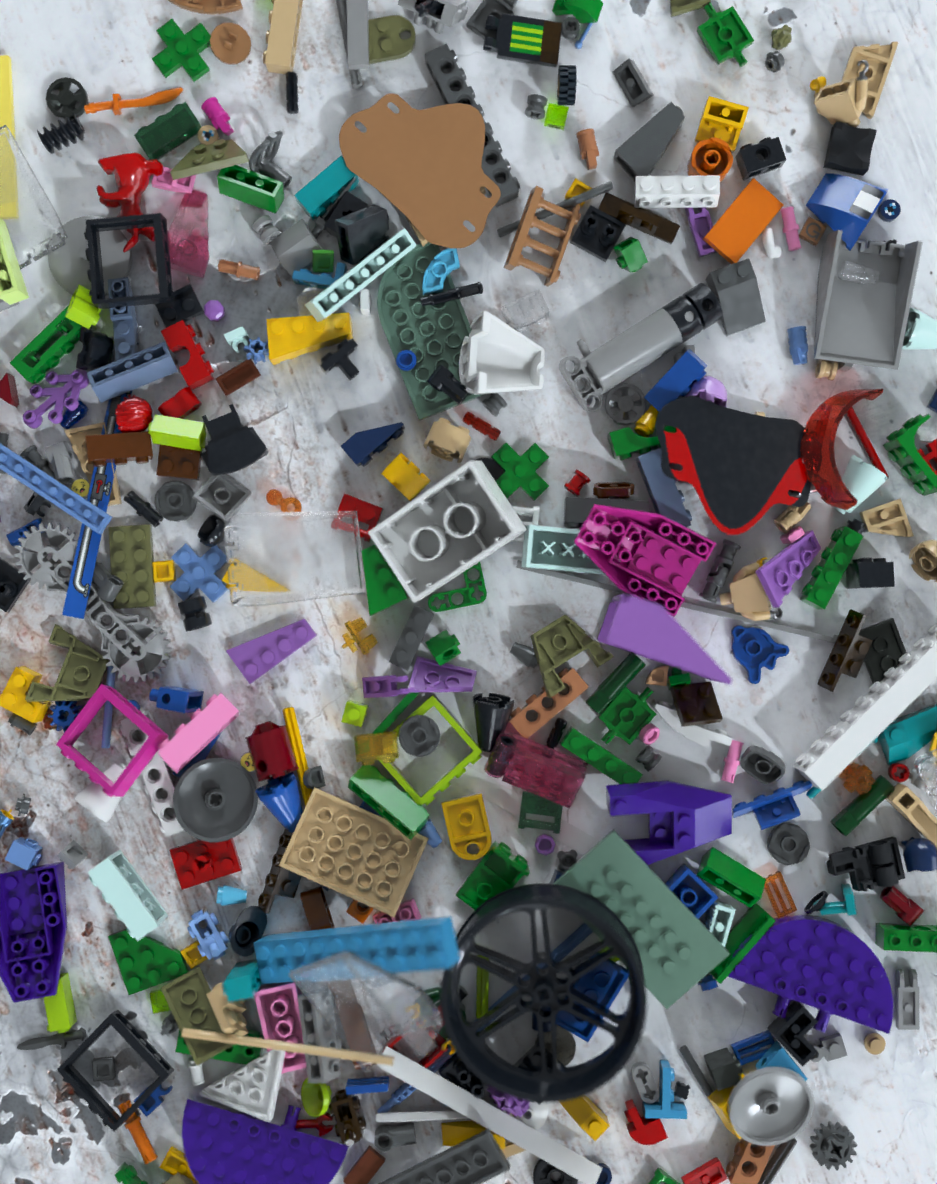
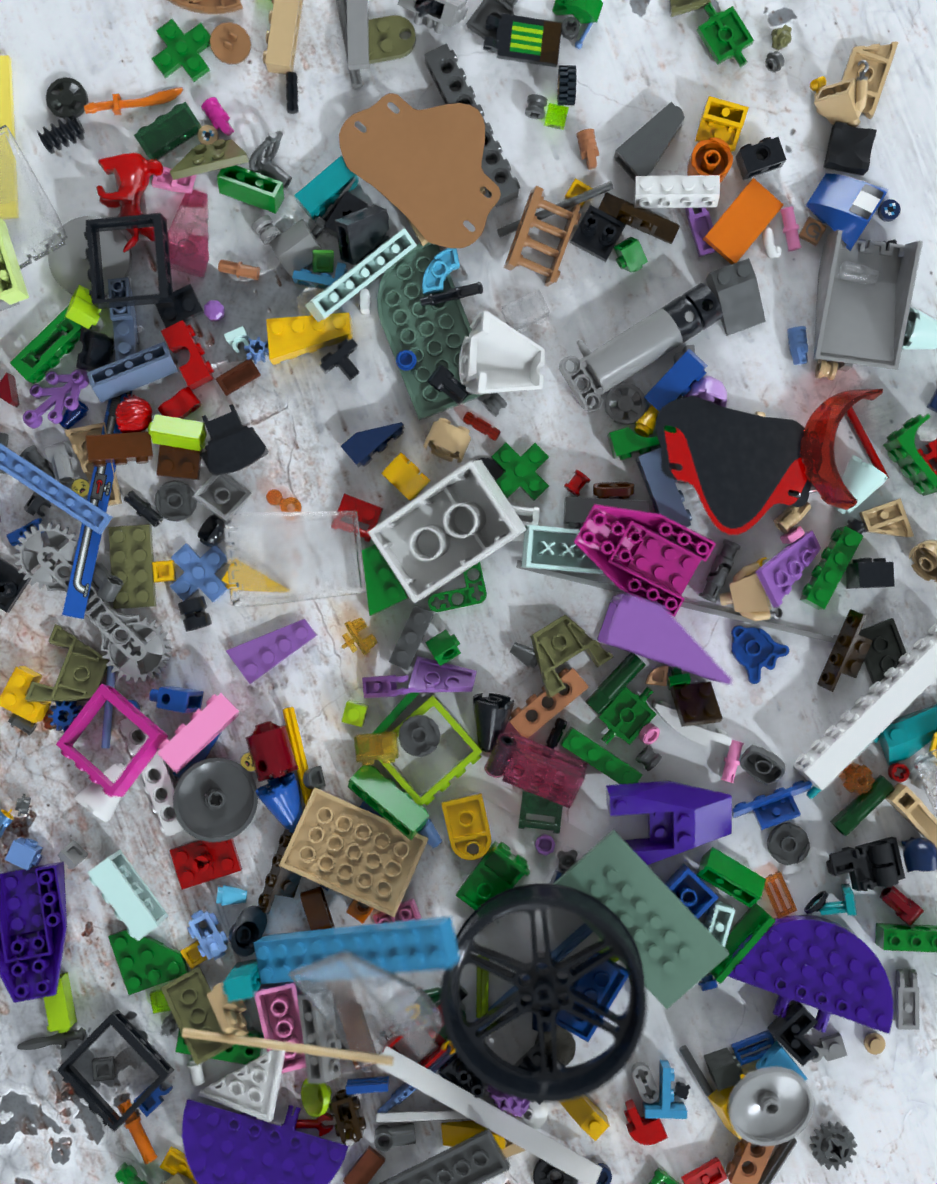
(632, 82): dark grey slope -> none

